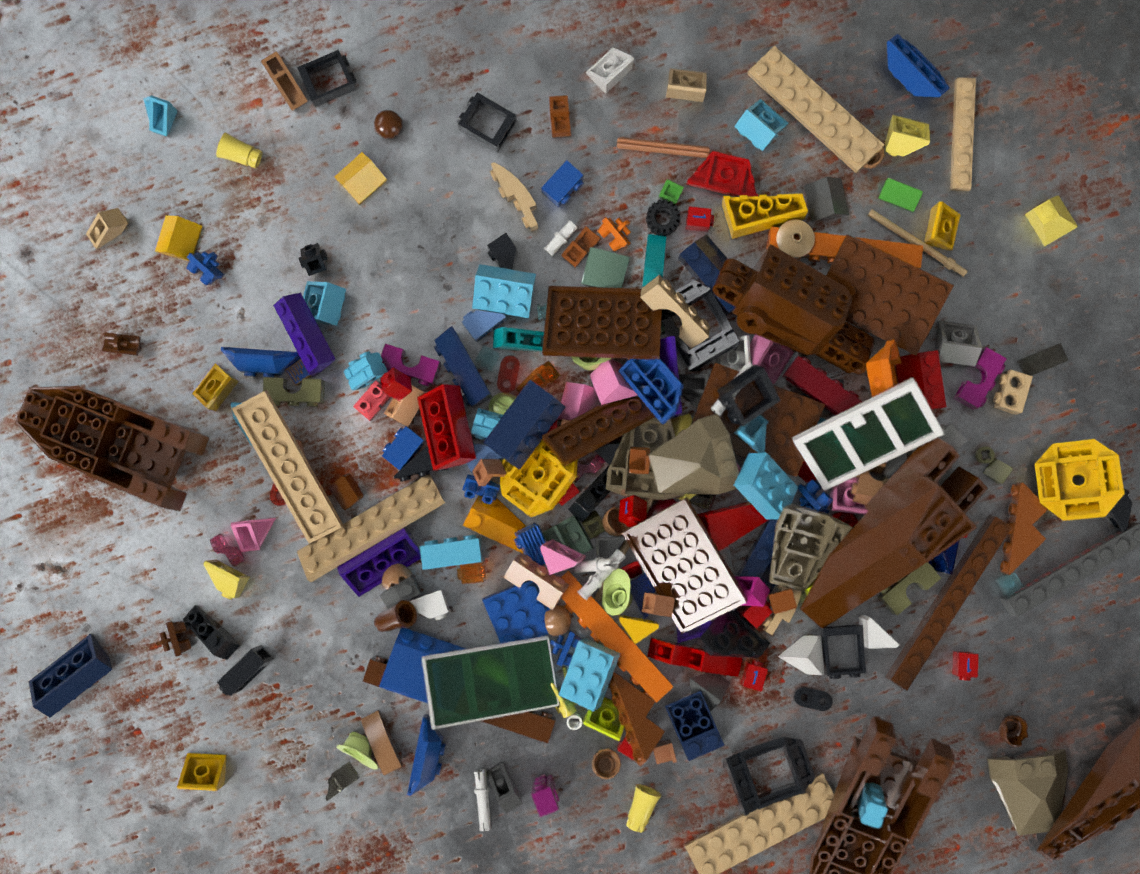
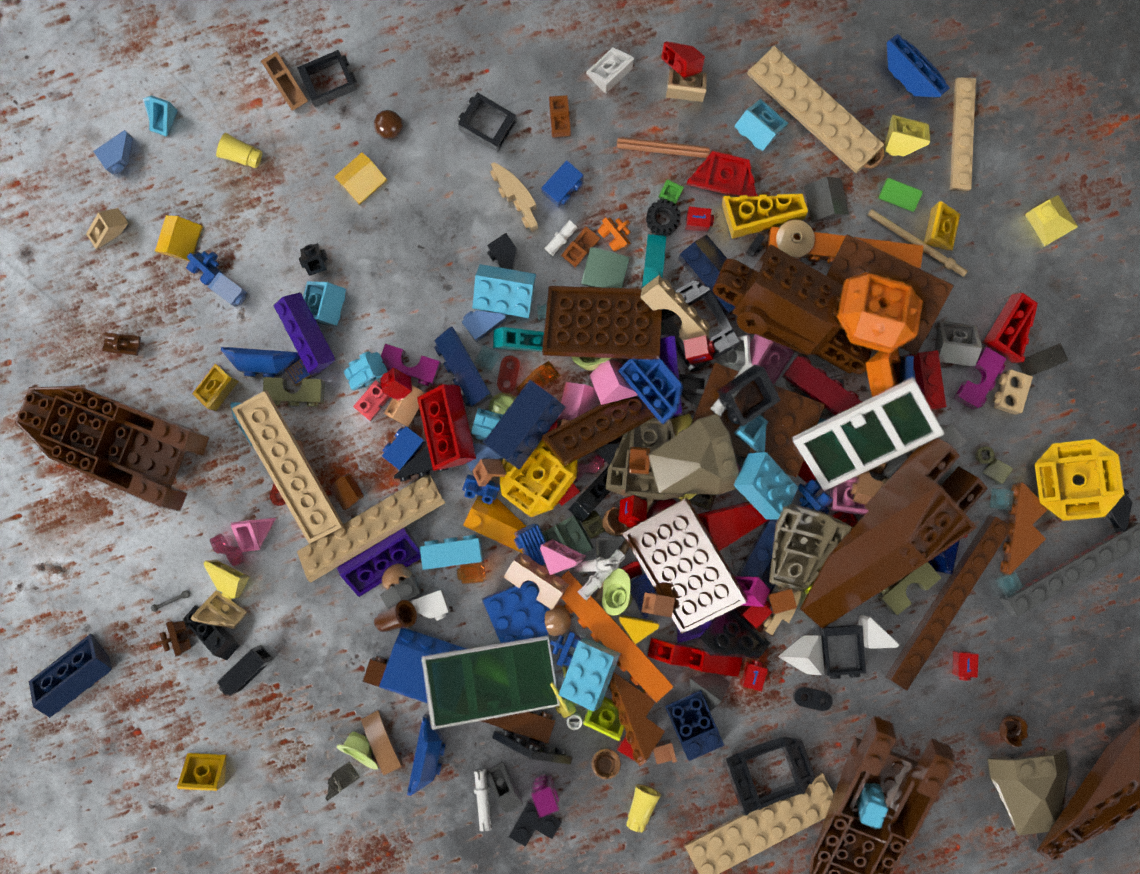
(115, 152): none -> medium blue slope
(185, 594): none -> dark grey hinge
(219, 612): none -> tan wing
(227, 290): none -> medium blue slope
(530, 821): none -> black plate
(532, 748): none -> black plate
(683, 58): none -> red slope
(699, 349): none -> brick
(756, 246): none -> black plate
(876, 326): none -> orange piece
(906, 369): none -> blue plate
(1001, 499): none -> clear light blue plate
(1012, 328): none -> red wedge

